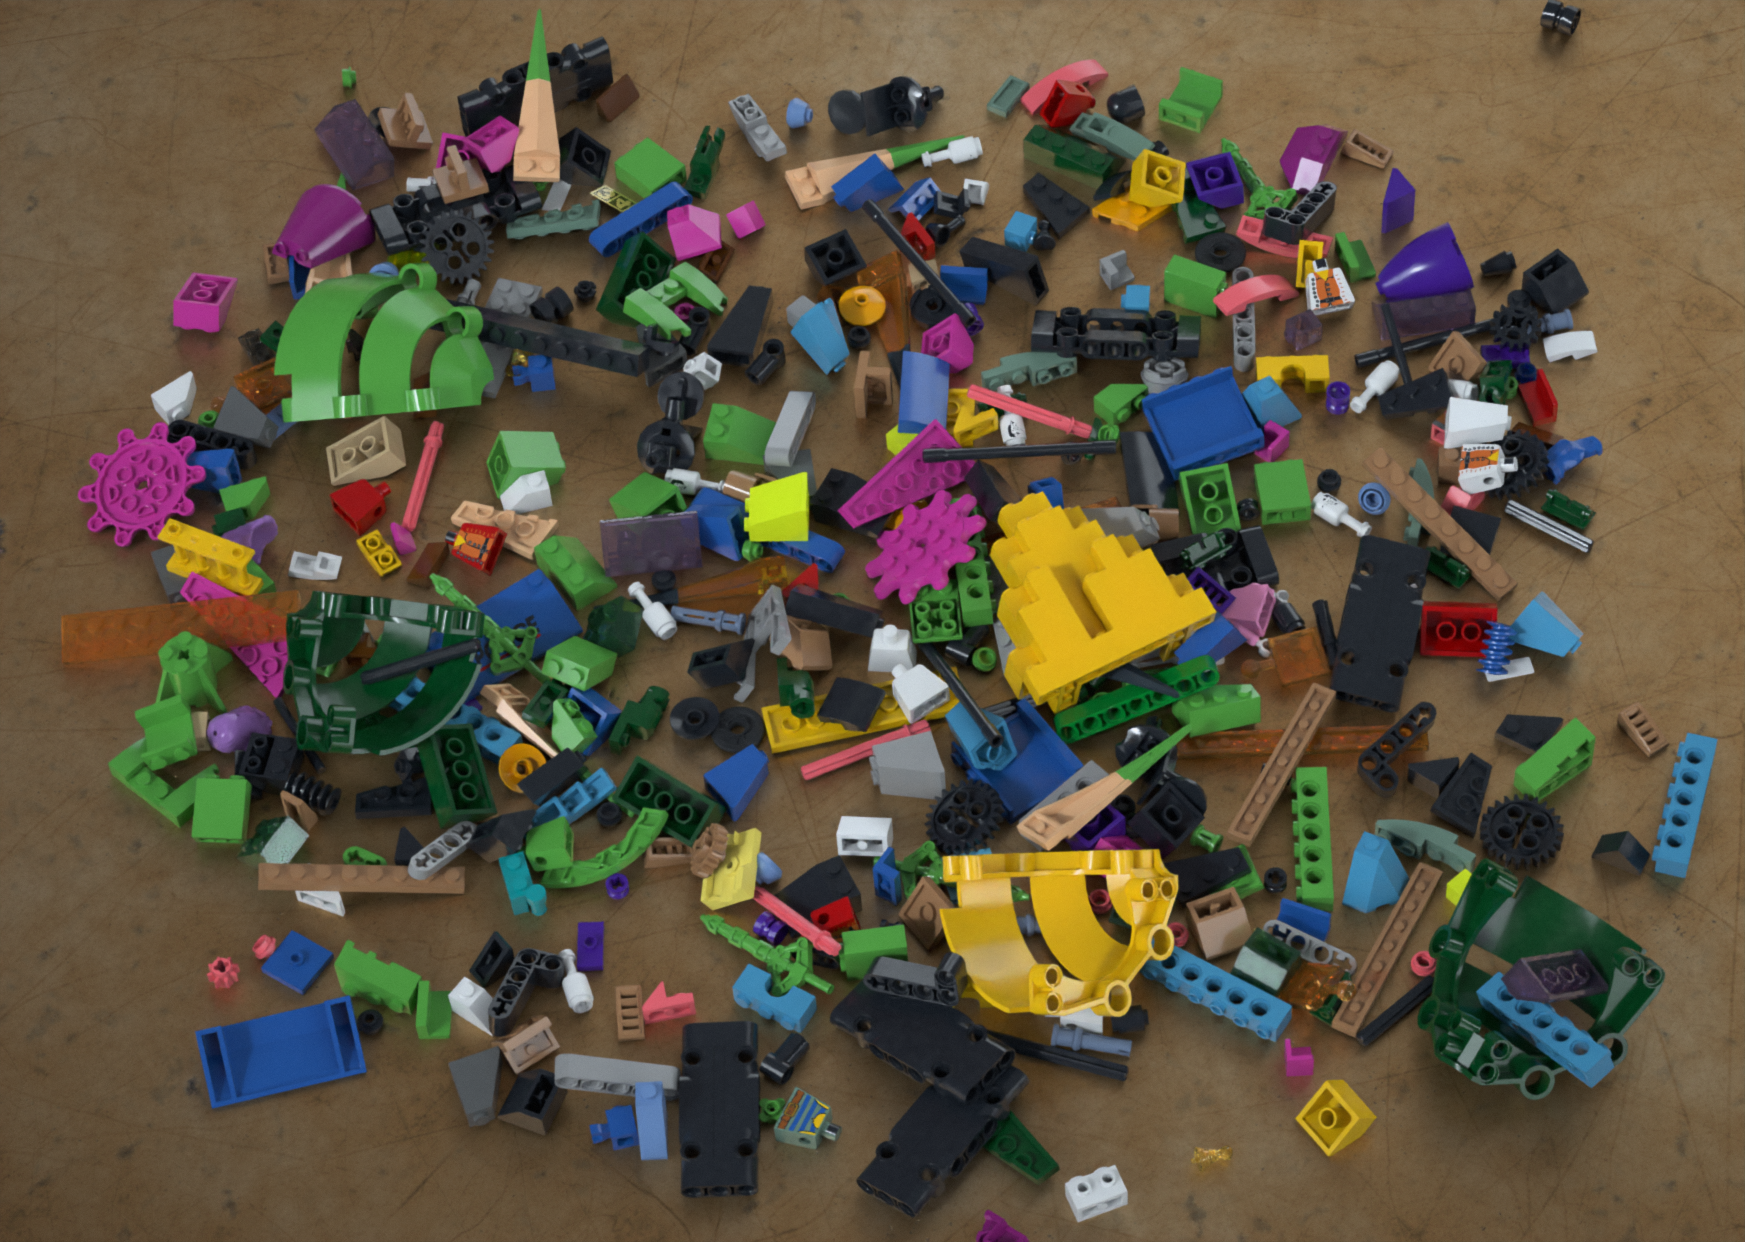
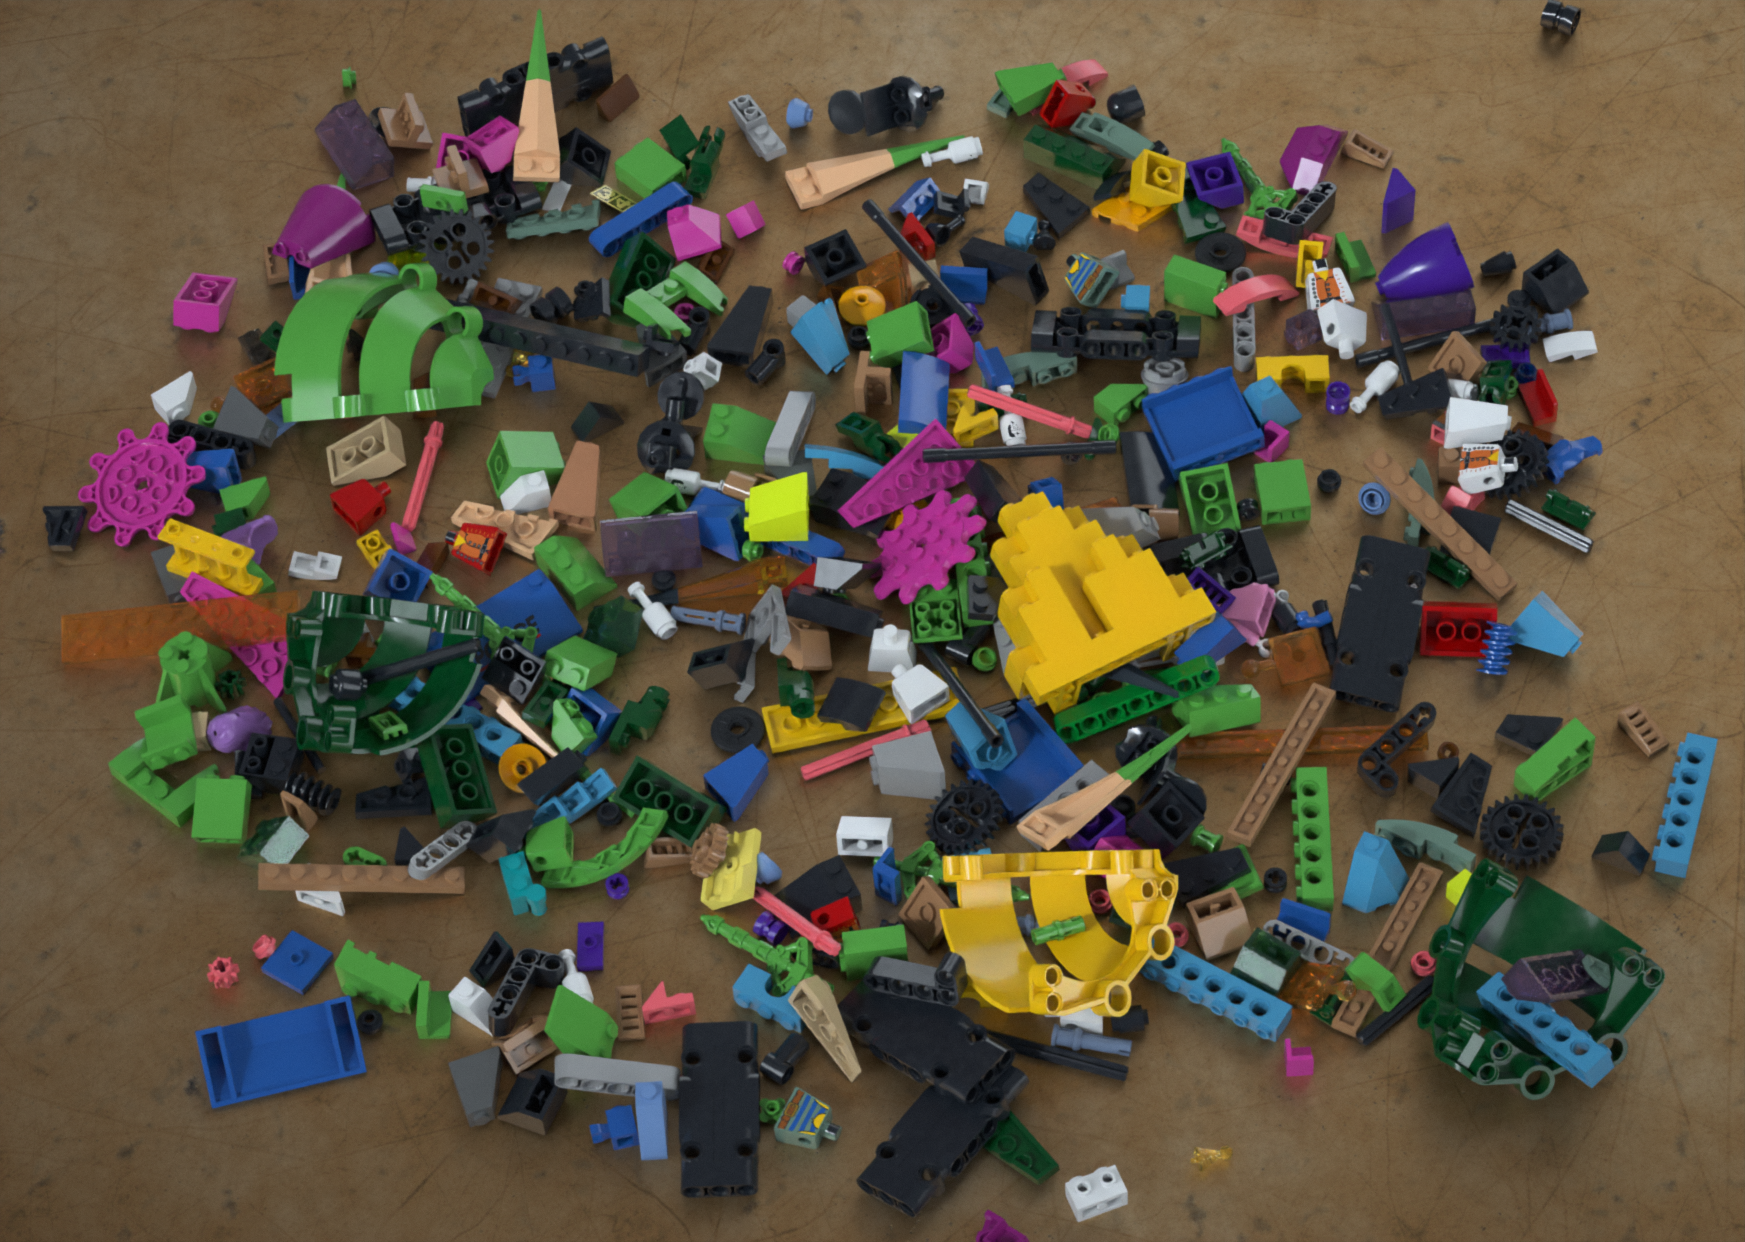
(64, 526): none -> black wing
(231, 684): none -> dark green gear
(347, 684): none -> black head
(384, 727): none -> bright green tile
(398, 578): none -> blue slope
(443, 198): none -> bright green plate
(494, 299): none -> reddish brown slope
(515, 671): none -> black slope
(578, 490): none -> nougat slope
(580, 1026): none -> bright green slope
(593, 302): none -> black wing
(595, 421): none -> black slope
(680, 139): none -> dark green panel
(694, 710): black dish -> none
(793, 263): none -> dark pink bush
(819, 1011): none -> tan wedge
(840, 573): none -> slope
(861, 465): none -> dark azure slope
(865, 182): blue slope -> none
(868, 436): none -> dark green plate
(898, 332): none -> bright green brick
(984, 596): none -> black wing
(993, 367): none -> blue panel
(1028, 85): none -> bright green slope
(1058, 930): none -> bright green pin
(1089, 278): none -> sand green torso
(1191, 100): bright green panel -> none
(1319, 620): none -> blue arm
(1335, 1116): yellow slope -> none
(1337, 512): white piece -> none
(1343, 327): none -> white torso
(1373, 977): none -> bright green slope
(1449, 746): none -> reddish brown hinge
(1516, 668): white sticker -> none
(1597, 970): none -> sand green tile

